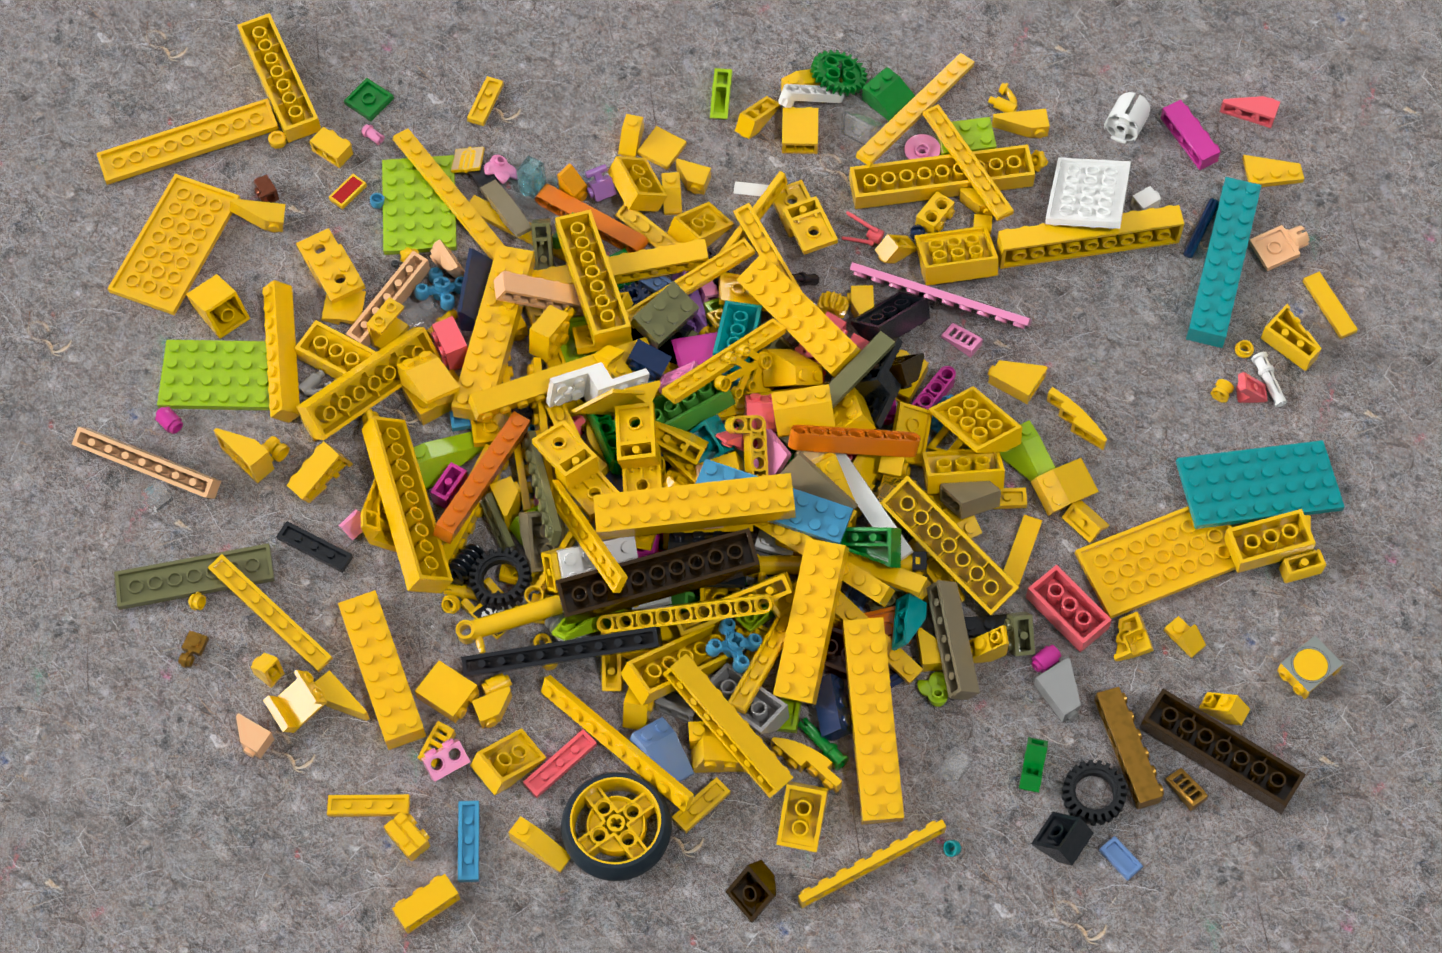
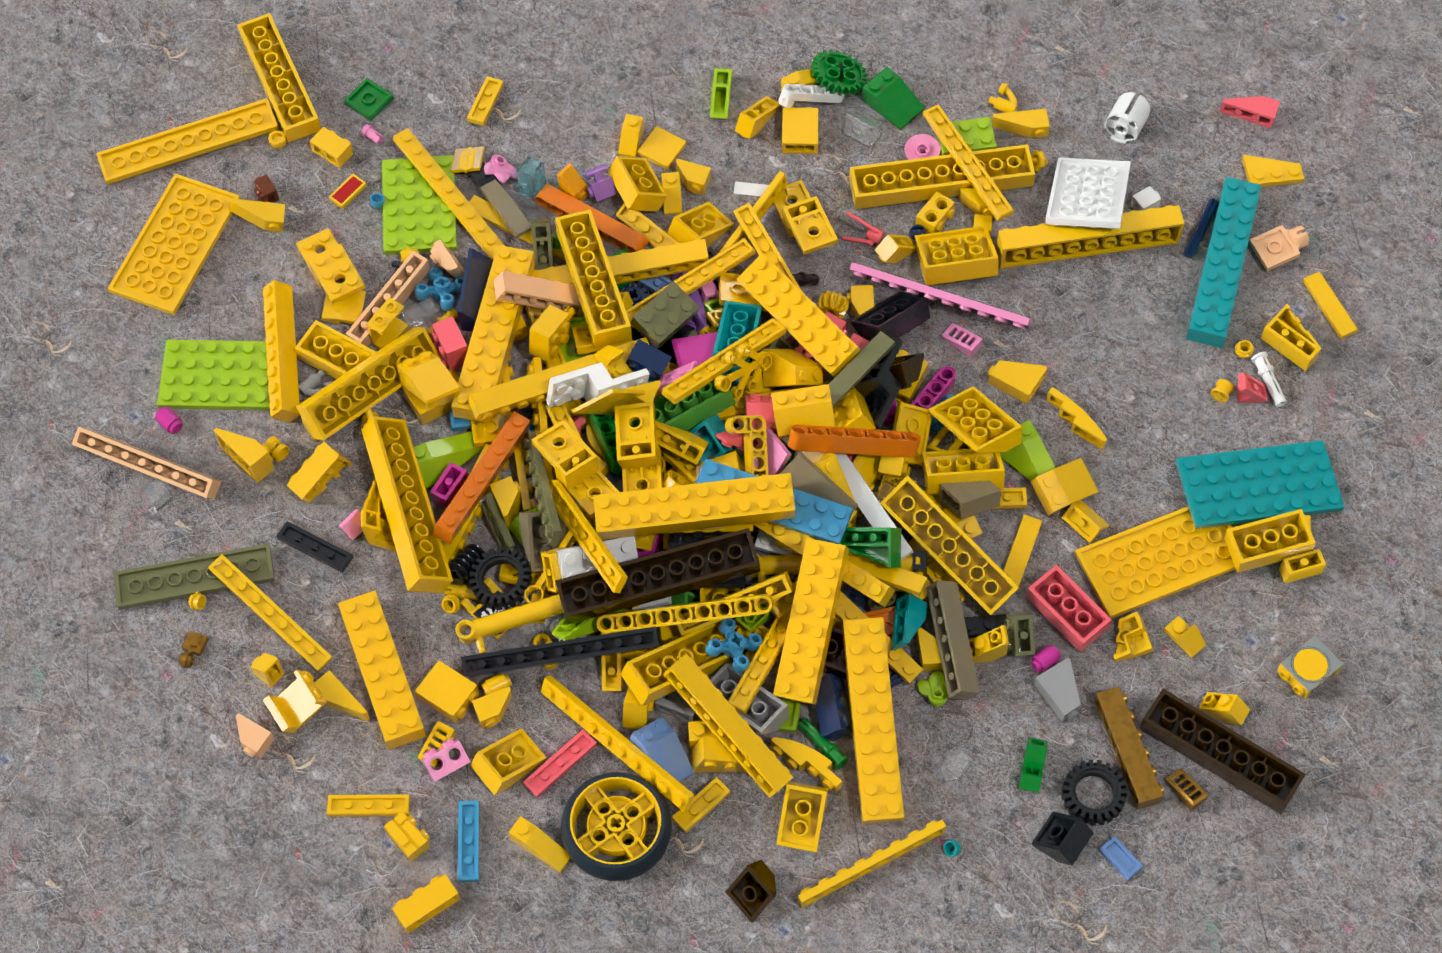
(218, 306): yellow slope -> none
(914, 109): yellow plate -> none
(1190, 134): dark pink brick -> none

